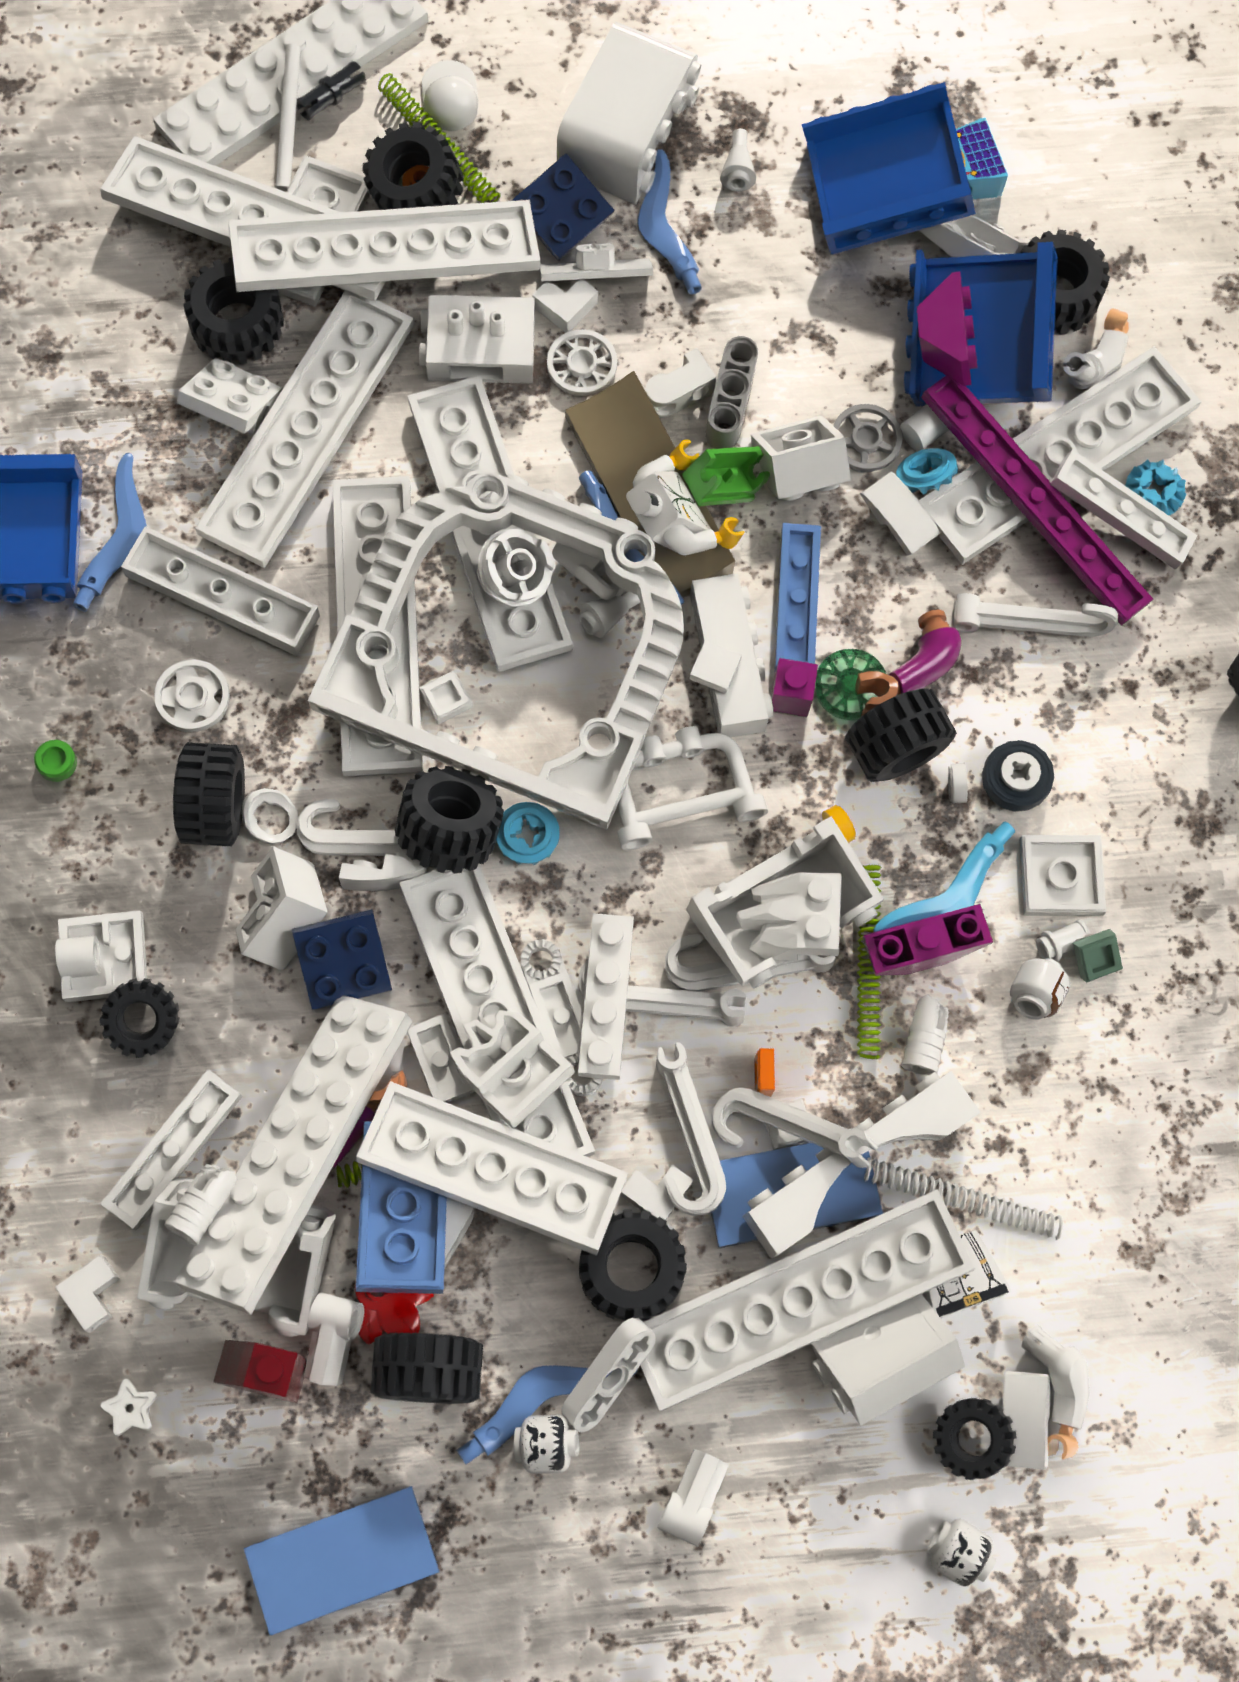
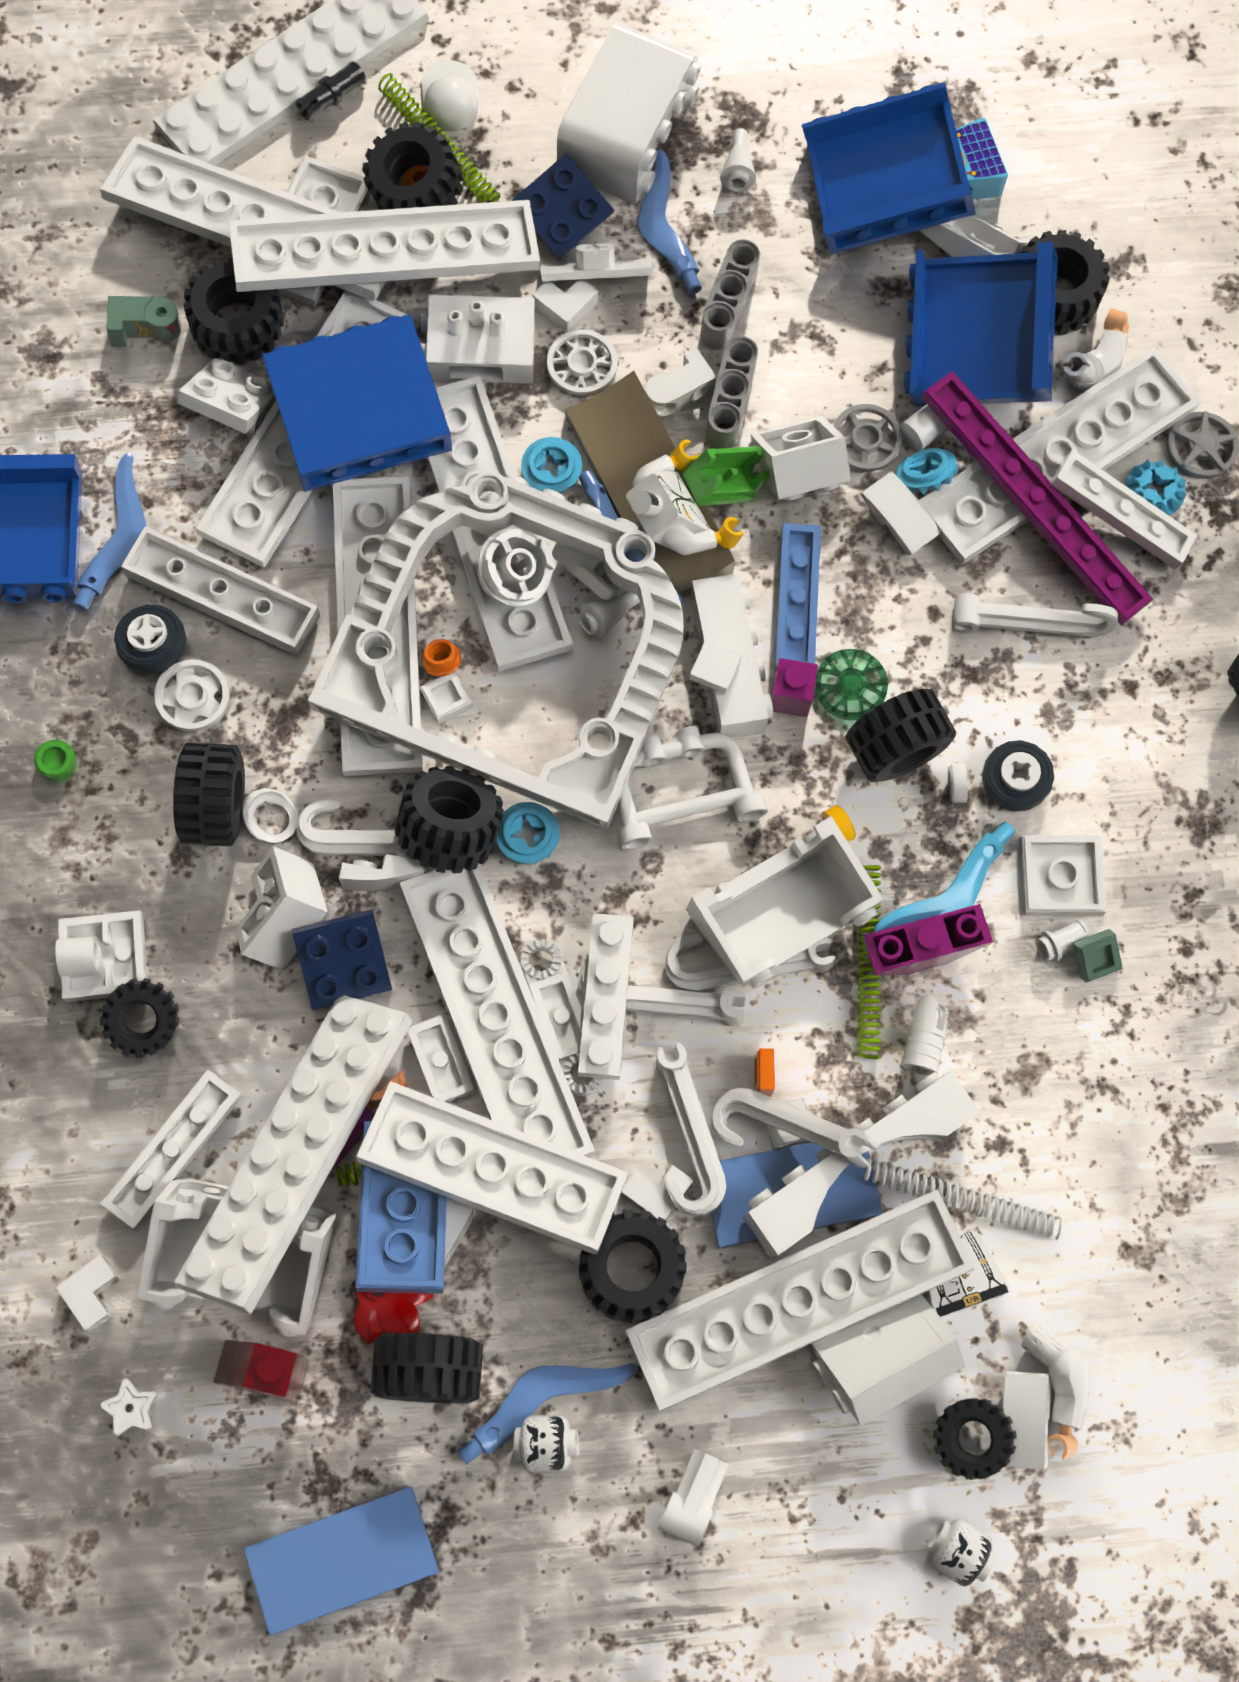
(137, 630): none -> black wheel
(141, 318): none -> sand green leg
(201, 1203): white hinge -> none
(288, 116): white piece -> none
(334, 1326): white piece -> none
(357, 402): none -> blue panel
(439, 650): none -> orange plate
(511, 1066): white plate -> none
(559, 452): none -> medium azure gear
(619, 1356): white beam -> none
(732, 279): none -> light grey beam
(795, 916): white plate -> none
(936, 656): magenta piece -> none
(946, 330): magenta slope -> none
(1039, 988): white head -> none
(1203, 444): none -> light grey wheel

